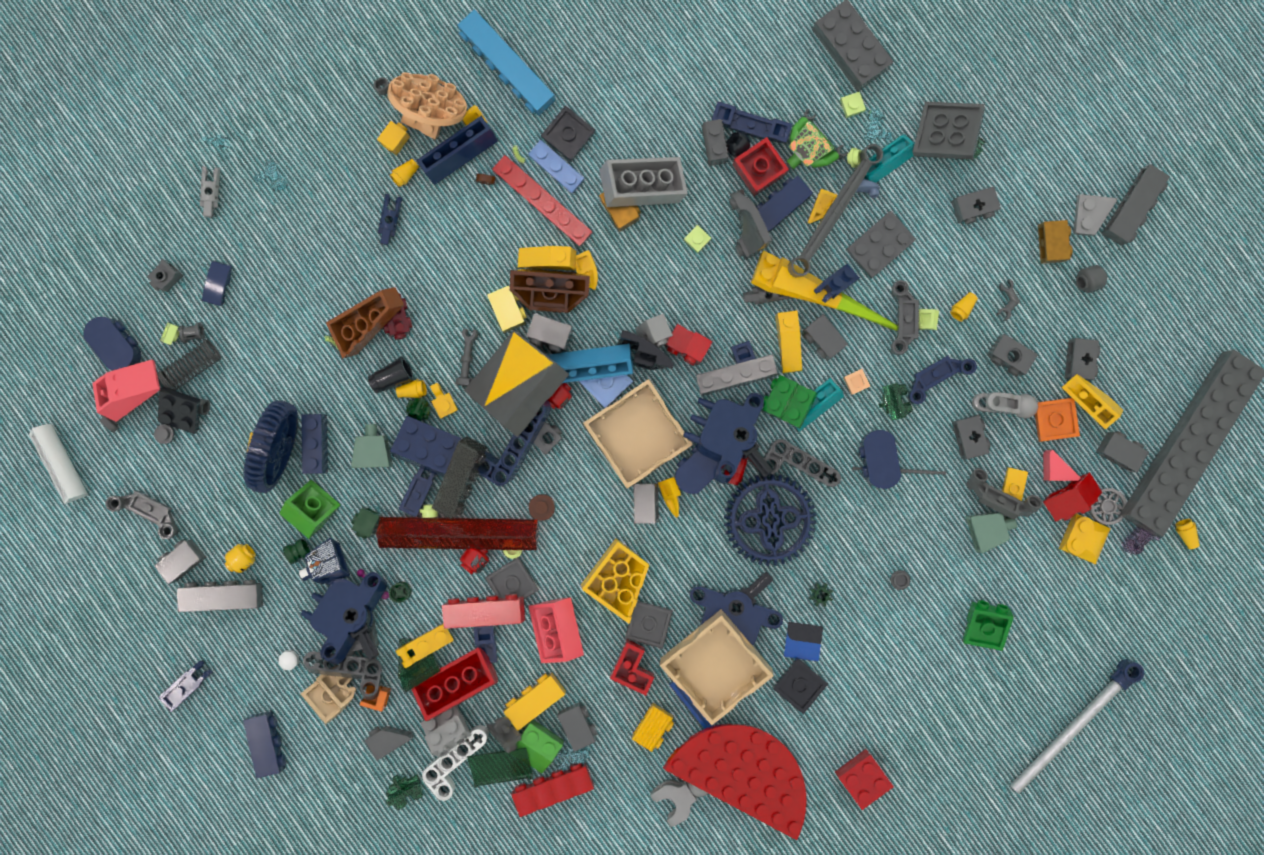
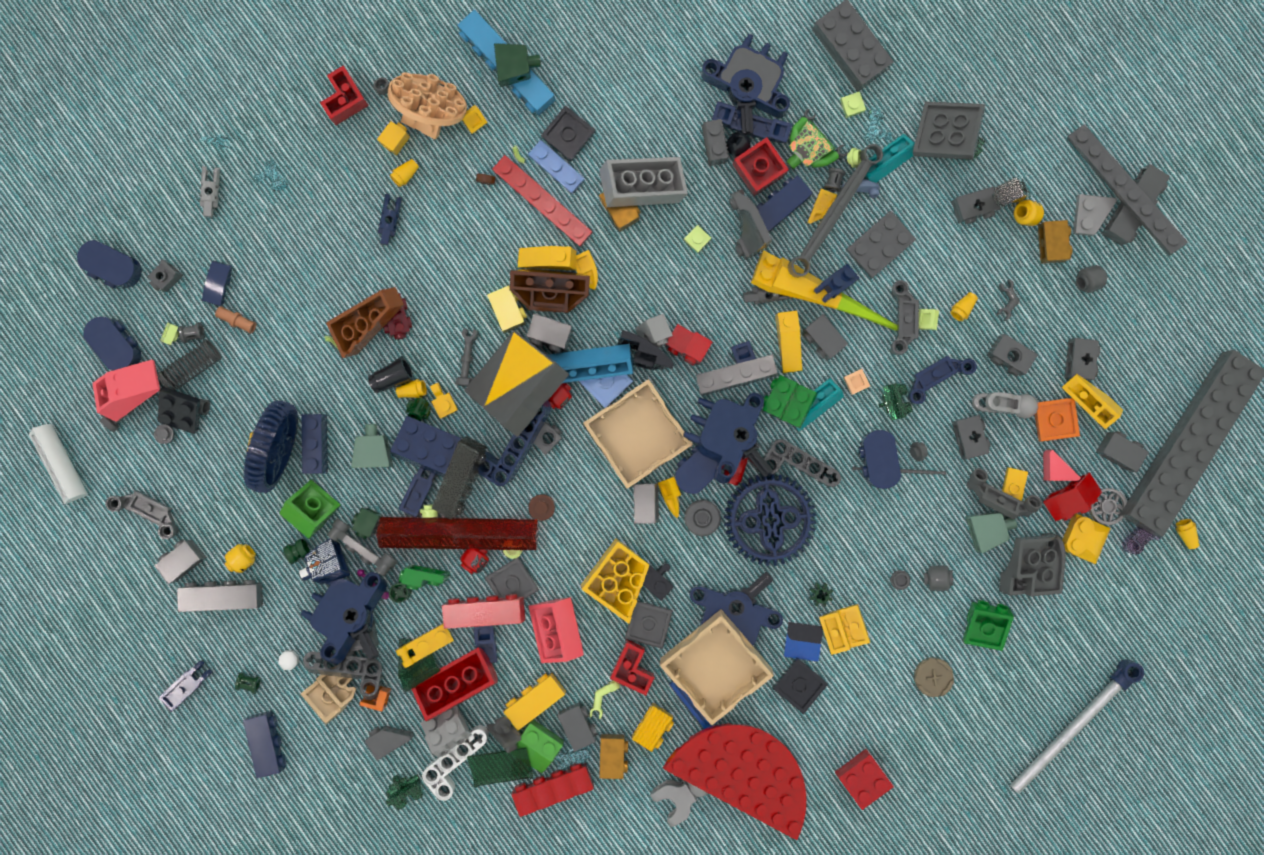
(108, 264): none -> dark blue brick
(235, 319): none -> nougat pin
(242, 678): none -> dark green bush
(346, 100): none -> red brick
(383, 564): none -> dark grey plate
(418, 576): none -> green plate
(457, 150): dark blue brick -> none
(514, 63): none -> dark green torso
(610, 687): none -> yellowish green arm
(612, 756): none -> pearl gold brick
(656, 582): none -> black plate
(702, 518): none -> dark grey wheel
(757, 73): none -> piece
(834, 179): none -> dark grey bush
(844, 629): none -> yellow slope
(918, 451): none -> dark grey plate
(933, 677): none -> dark tan tile
(939, 578): none -> dark grey head
(1011, 192): none -> clear smoke brick
(1028, 213): none -> yellow head
(1035, 566): none -> dark grey slope
(1127, 190): none -> dark grey plate

